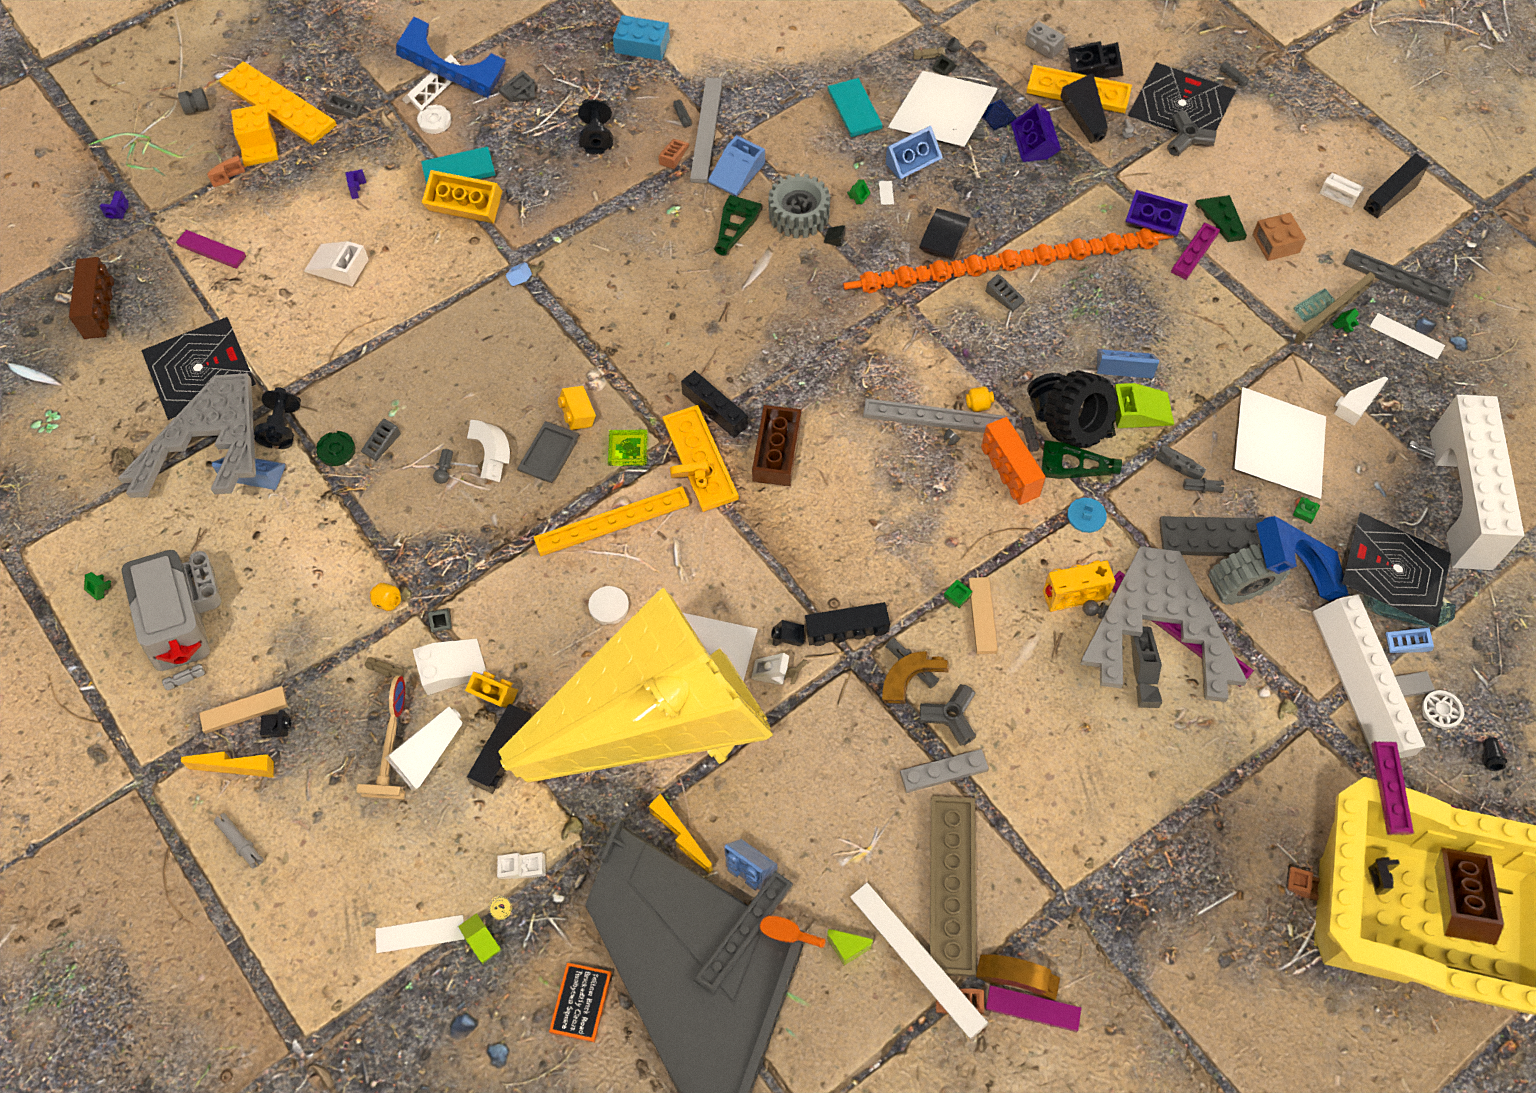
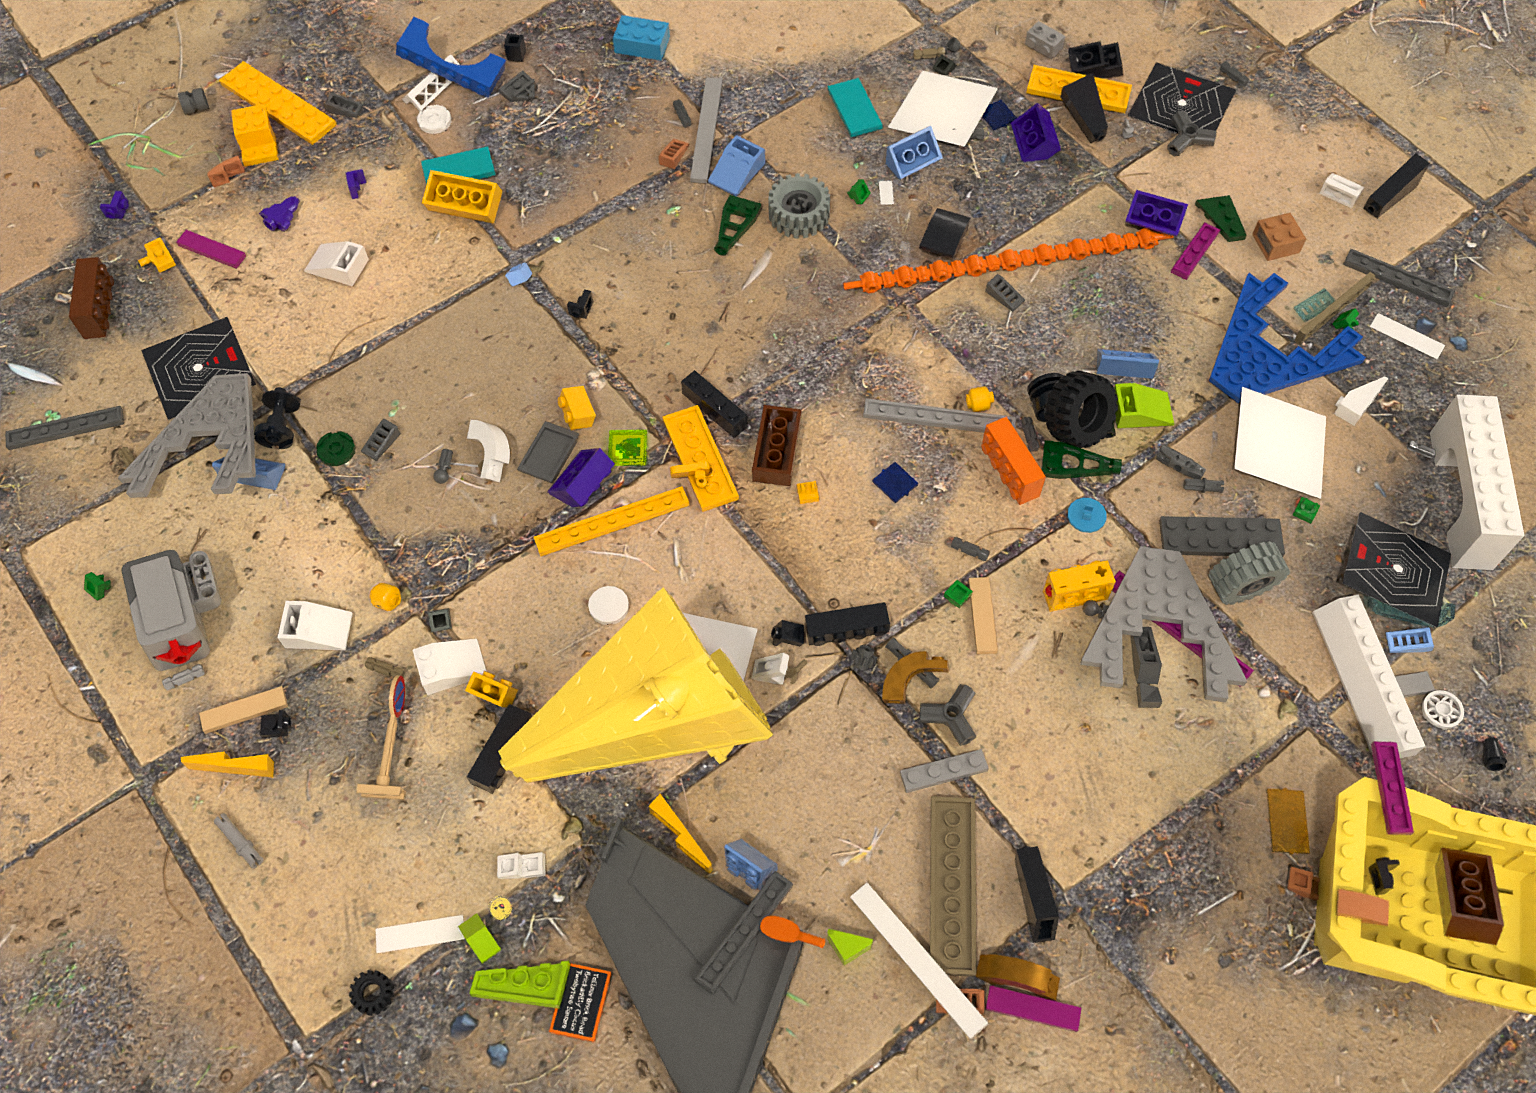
(64, 428): none -> dark grey tile
(158, 255): none -> yellow plate
(280, 215): none -> dark purple rock
(314, 626): none -> white slope
(383, 999): none -> black tyre
(422, 750): white slope -> none
(515, 47): none -> black brick
(525, 985): none -> lime wing
(582, 477): none -> dark purple slope
(583, 305): none -> black bracket
(595, 136): black piece -> none
(807, 492): none -> yellow tile
(835, 235): pearl dark grey slope -> none
(864, 657): none -> dark grey gear
(895, 482): none -> clear blue piece
(949, 434): dark grey hinge -> none
(970, 549): none -> dark grey axle
(1036, 894): none -> black slope
(1256, 364): none -> blue wing
(1283, 540): blue arch -> none
(1288, 821): none -> clear yellow piece
(1363, 907): none -> nougat slope

